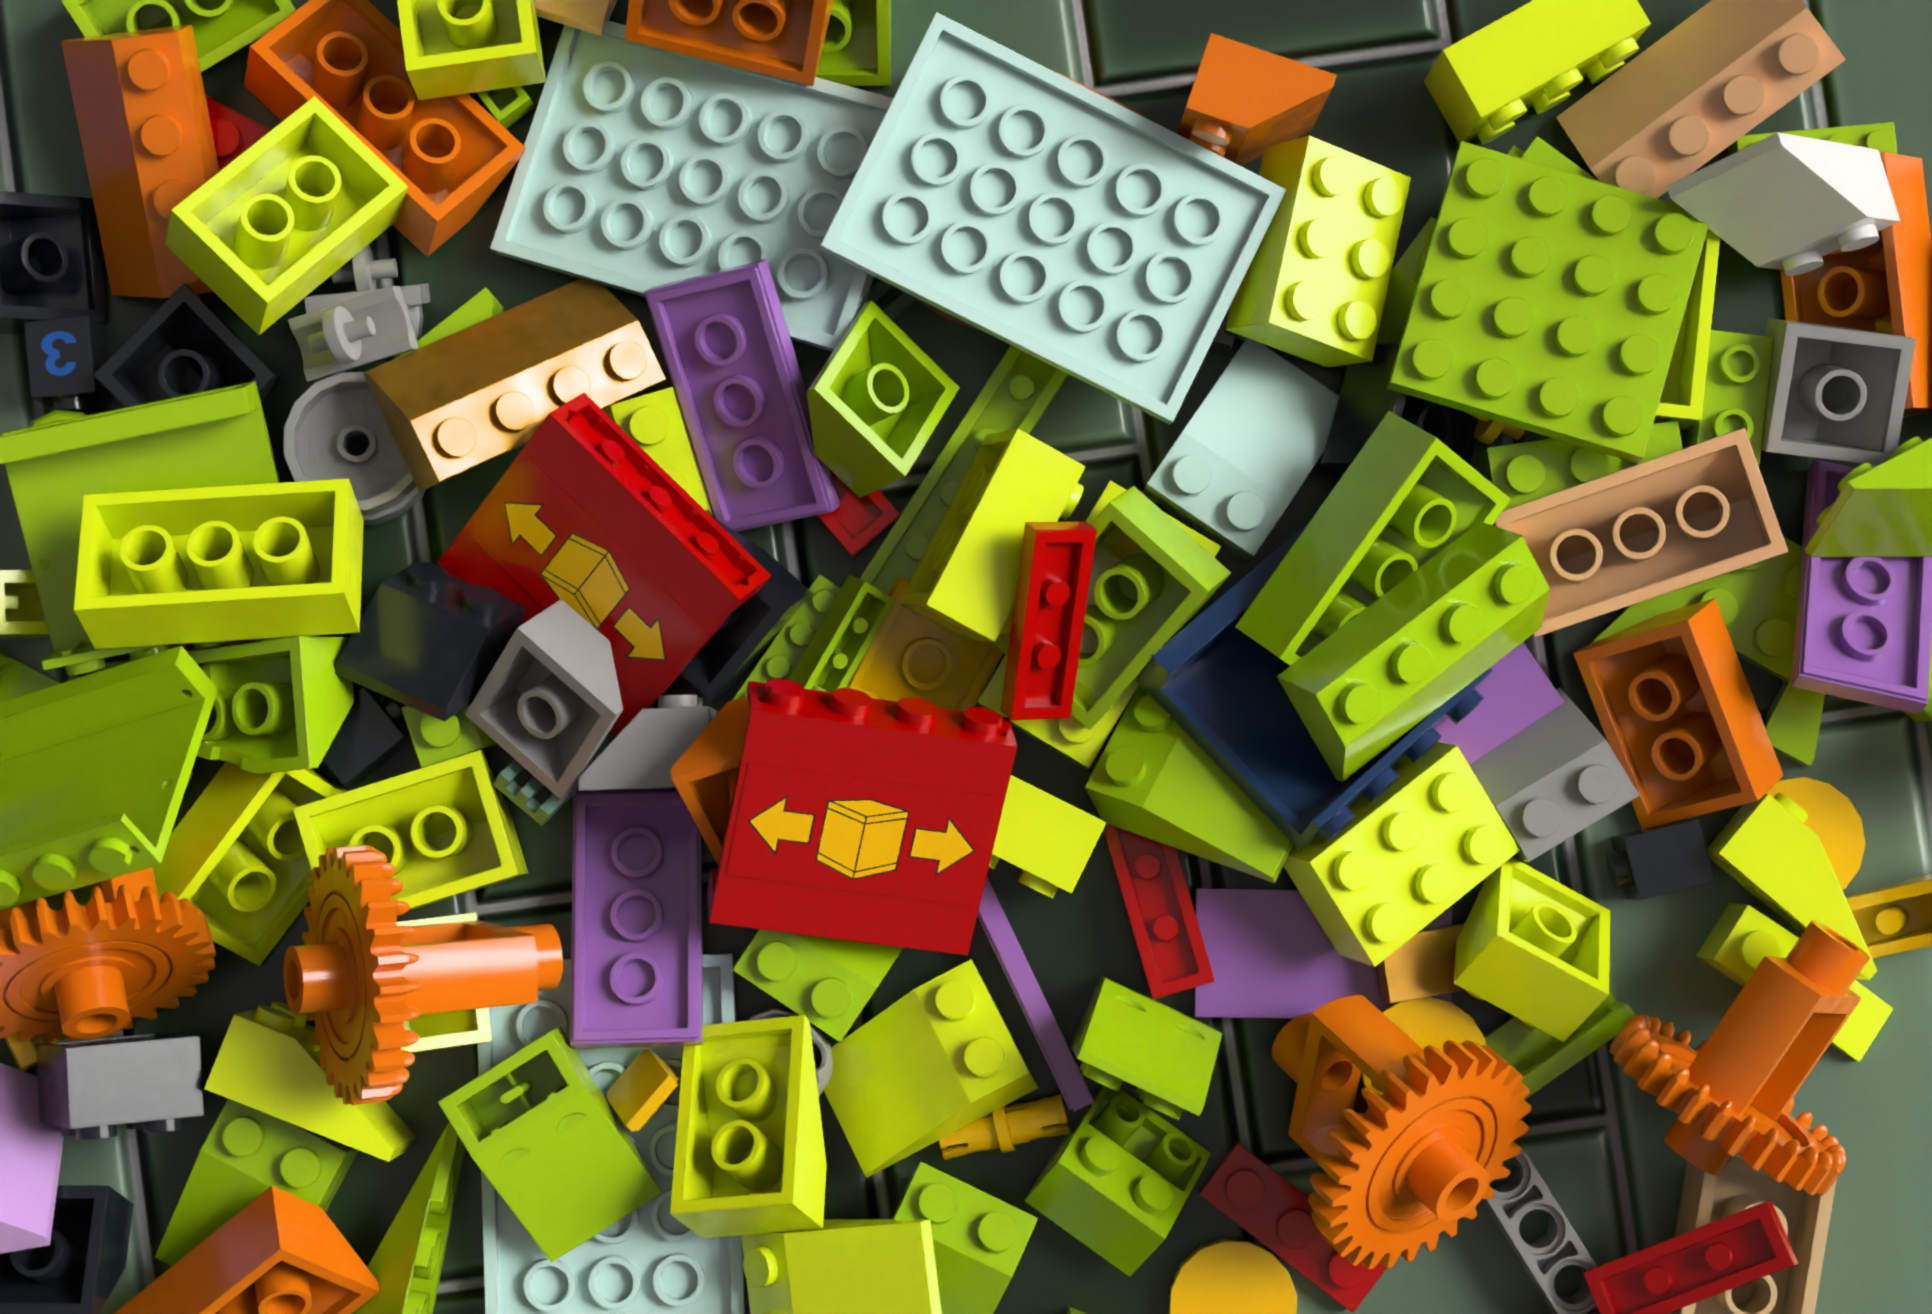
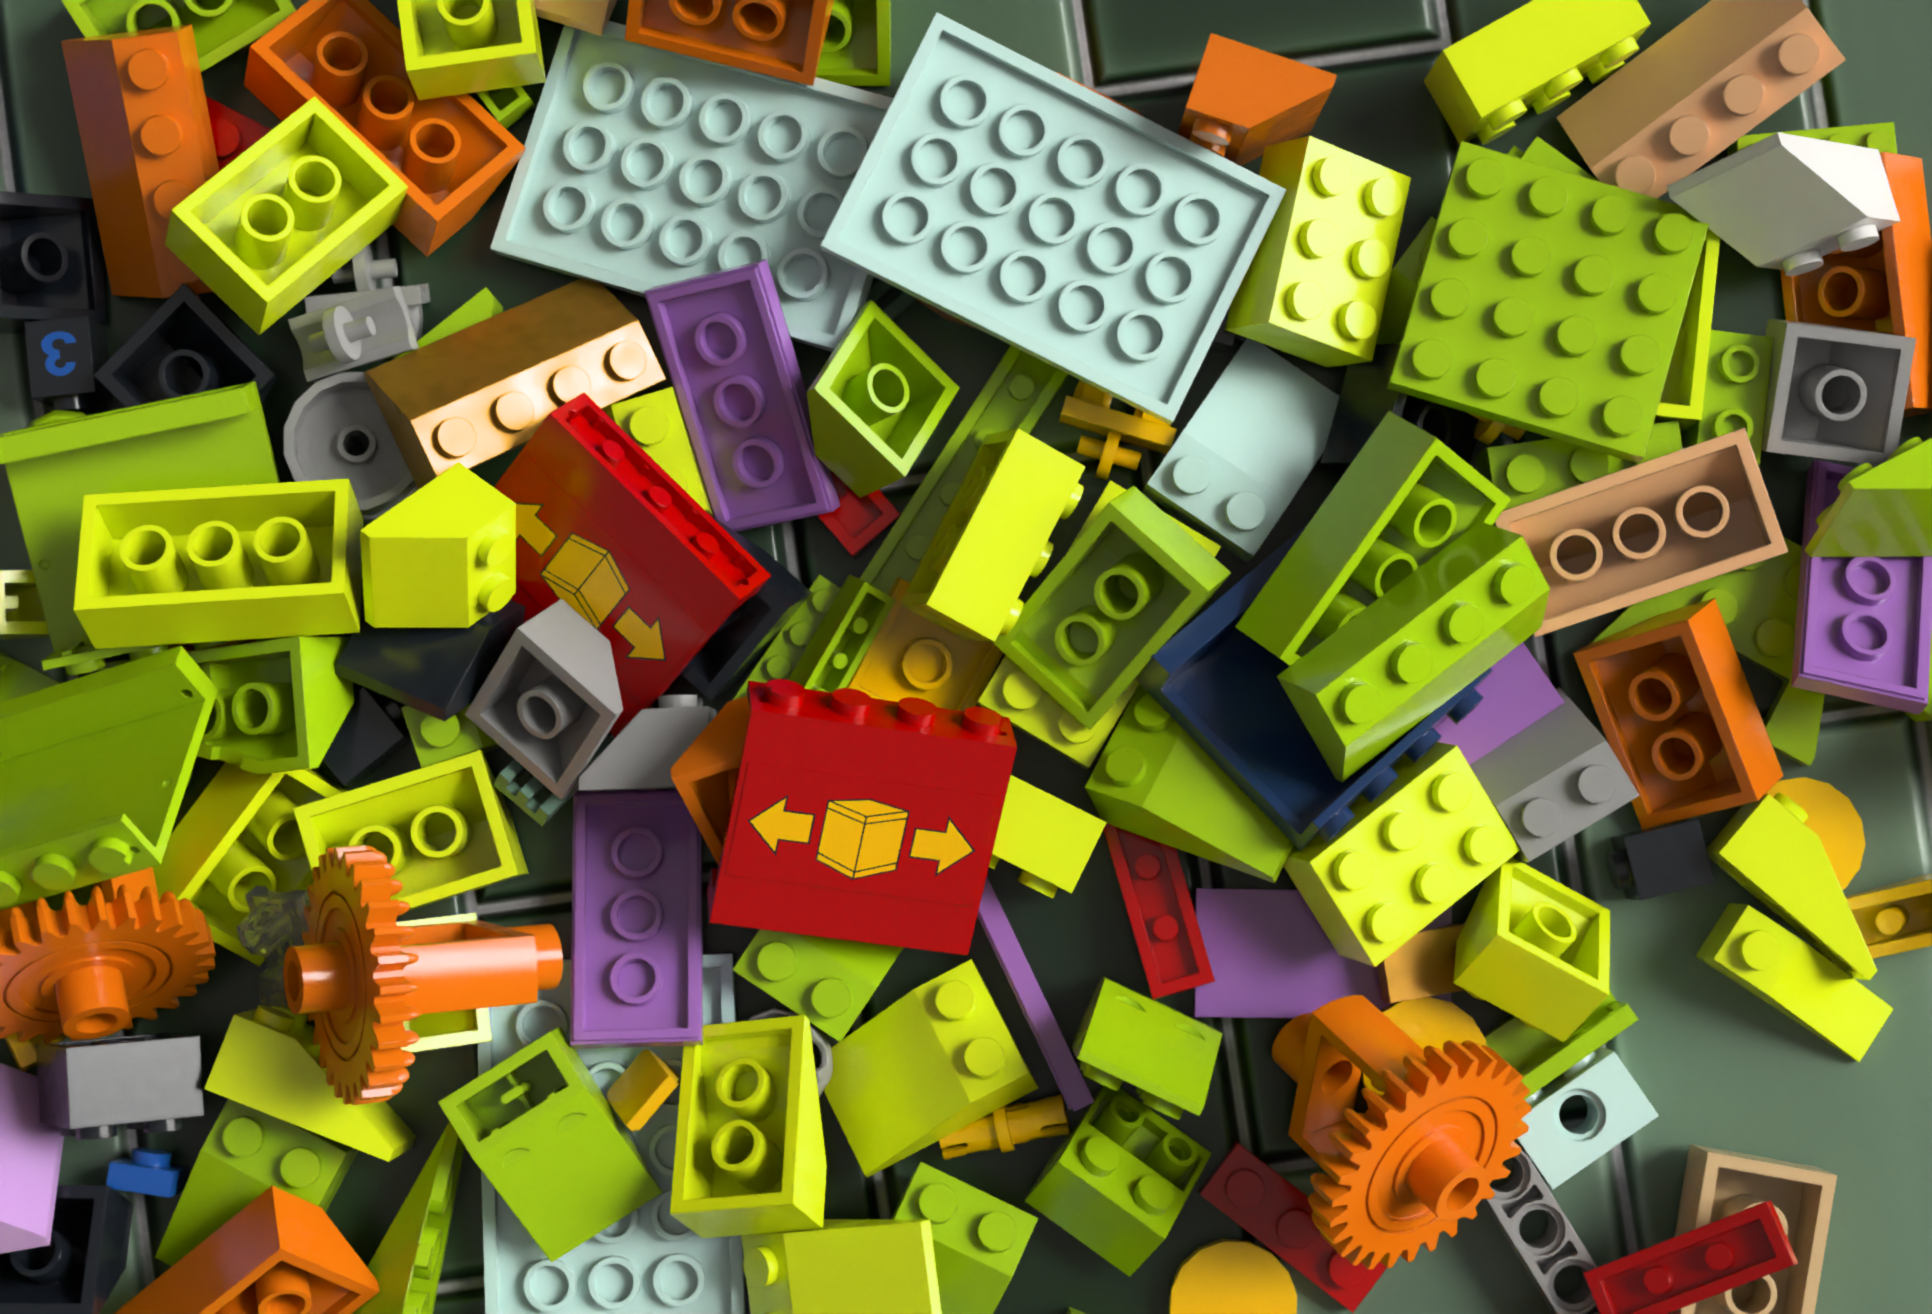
(148, 1173): none -> blue plate
(268, 931): none -> clear hips
(440, 555): none -> neon yellow slope
(1048, 620): red plate -> none
(1091, 411): none -> yellow hips
(1614, 1113): none -> light aqua brick
(1742, 1081): orange piece -> none

